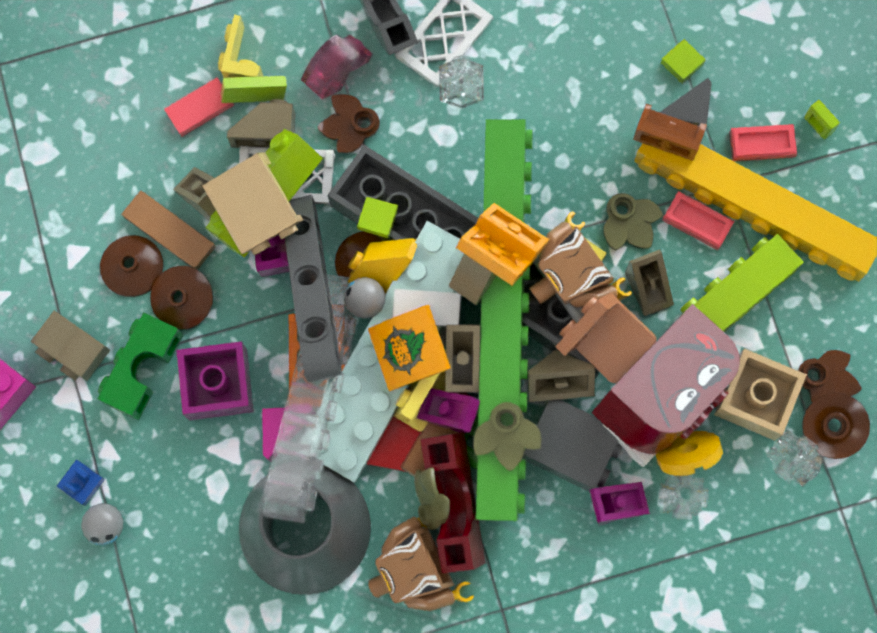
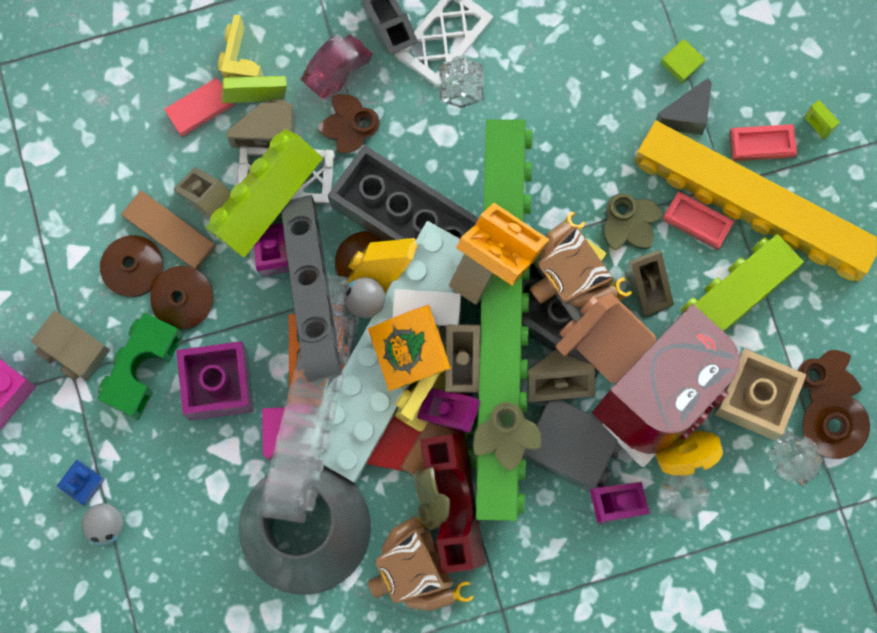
(252, 204): tan panel -> none
(377, 217): lime tile -> none
(669, 133): dark orange hinge -> none

